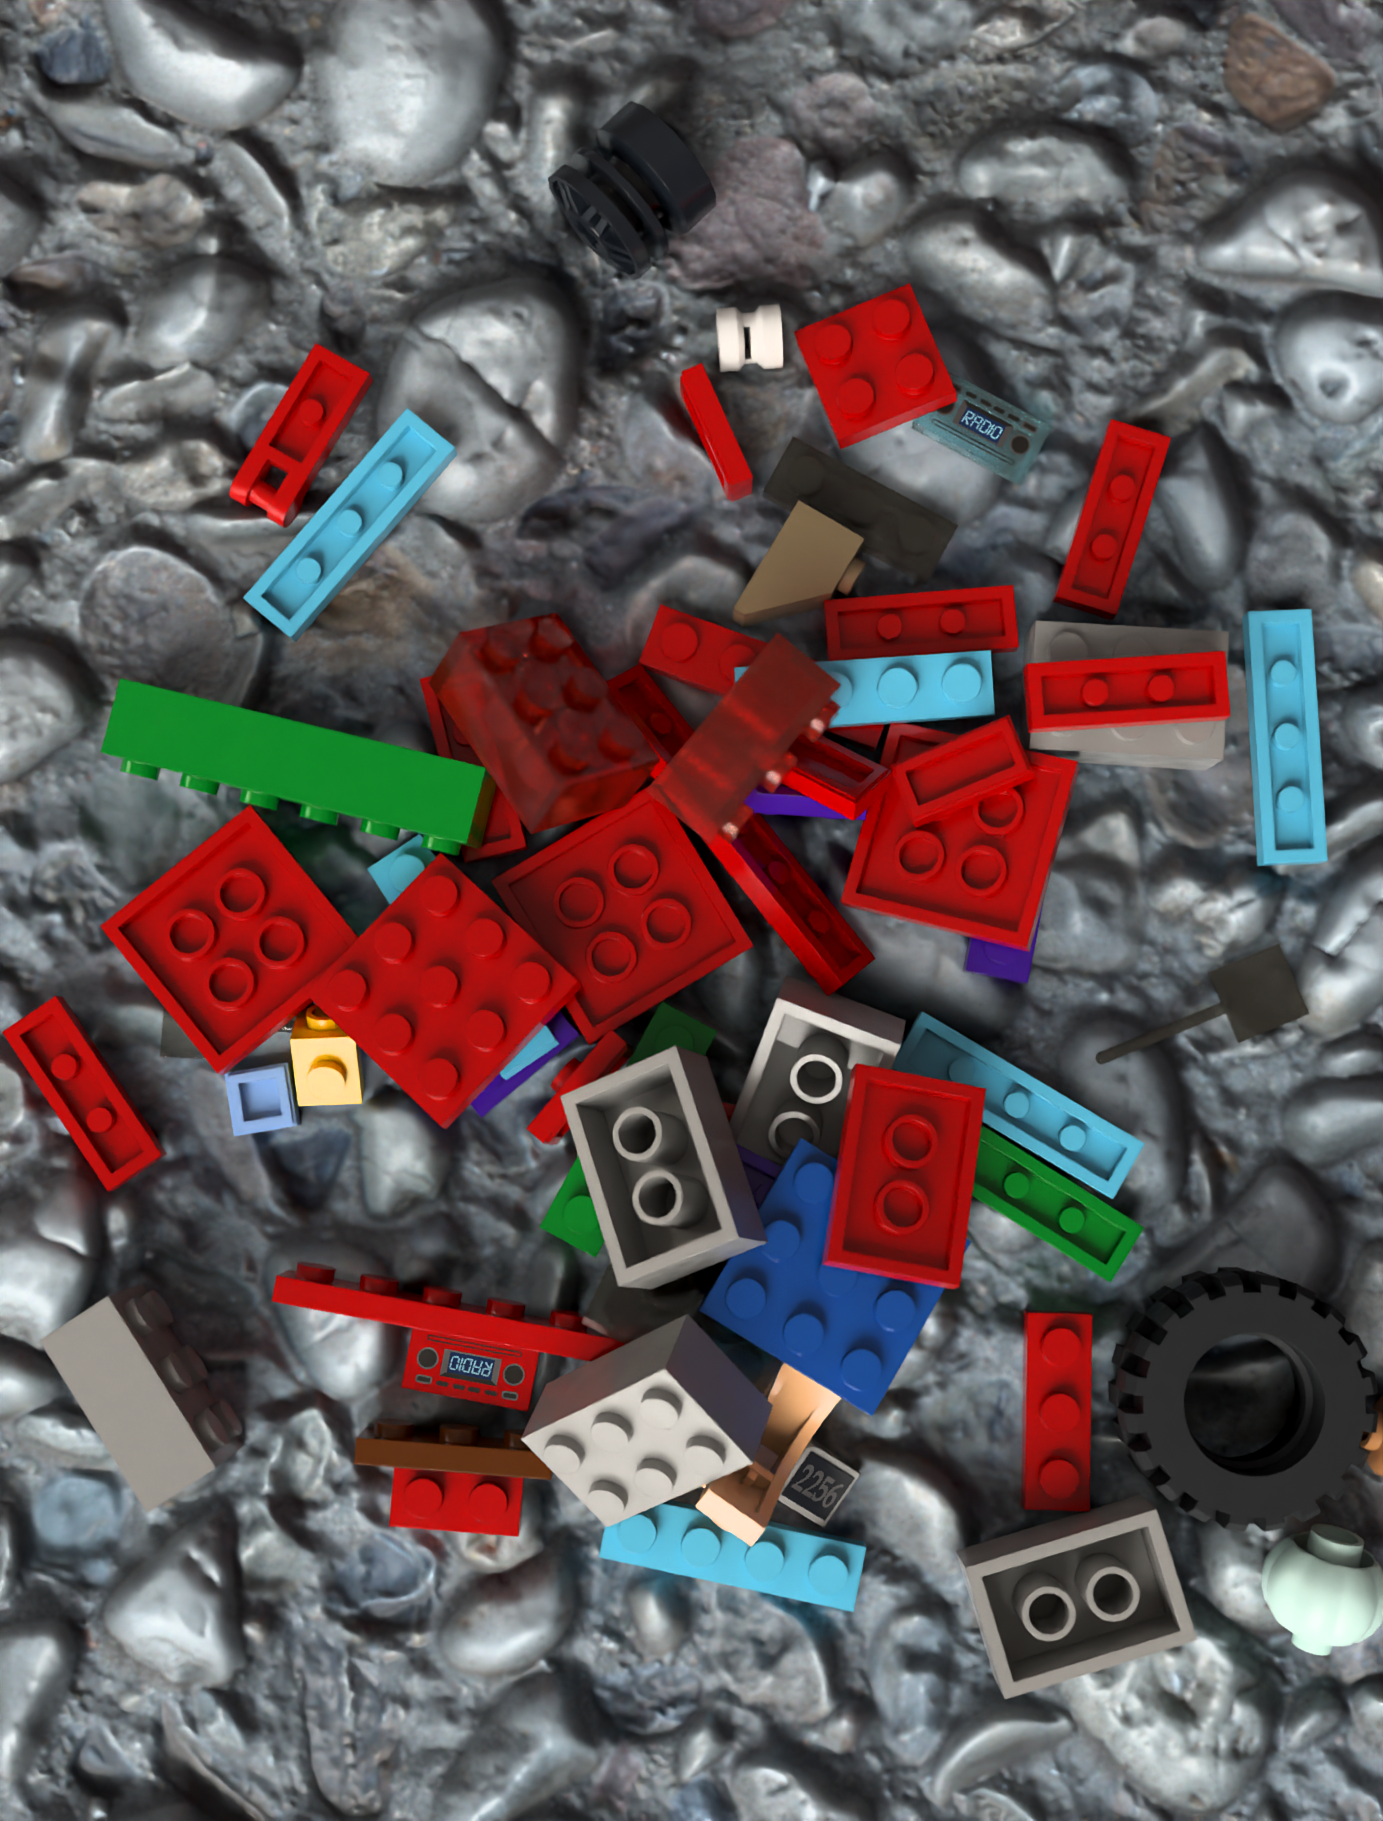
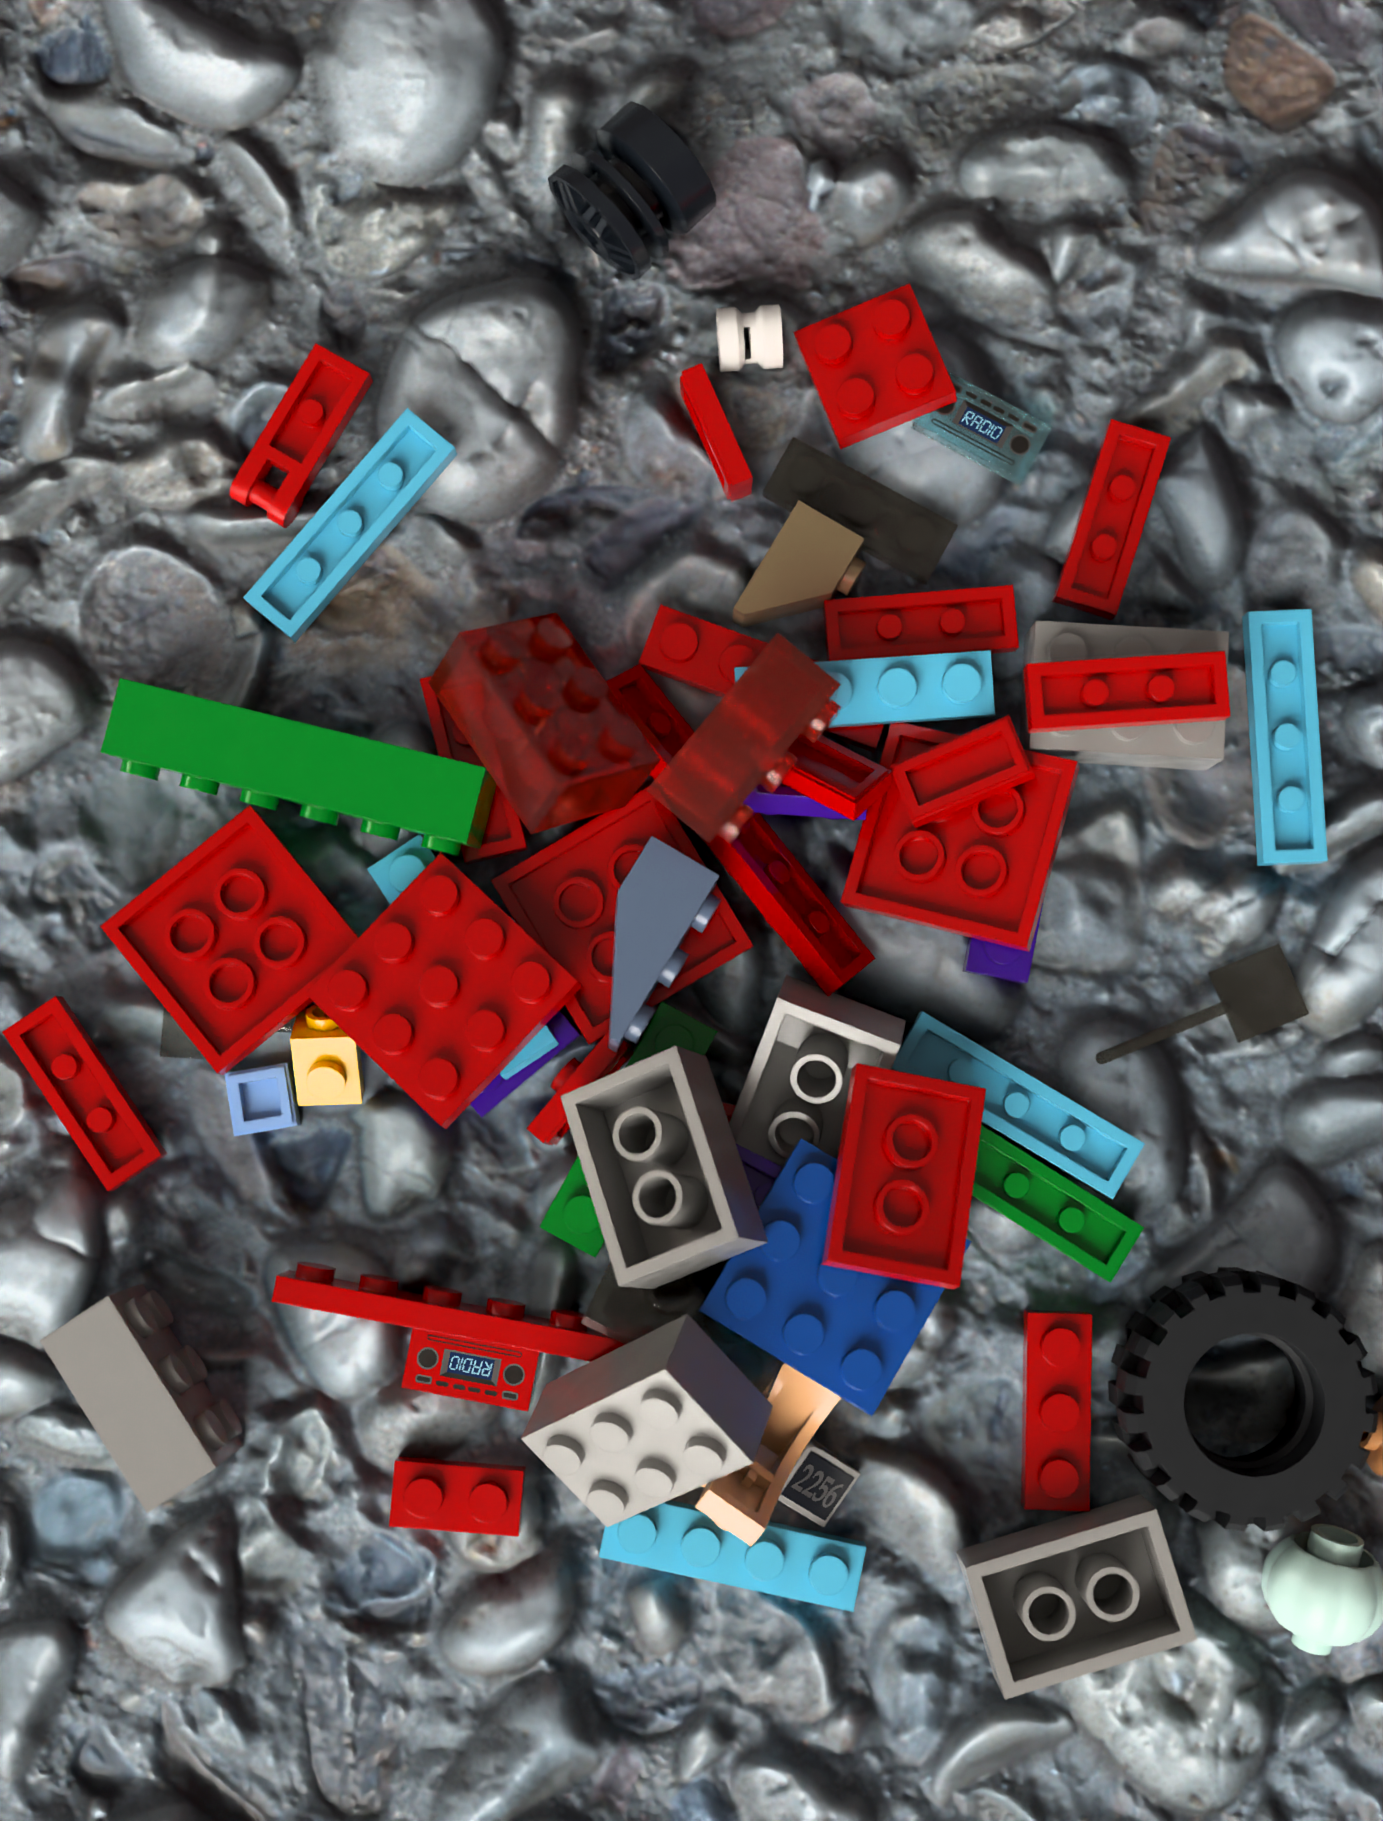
(451, 1450): reddish brown plate -> none
(652, 917): none -> sand blue slope

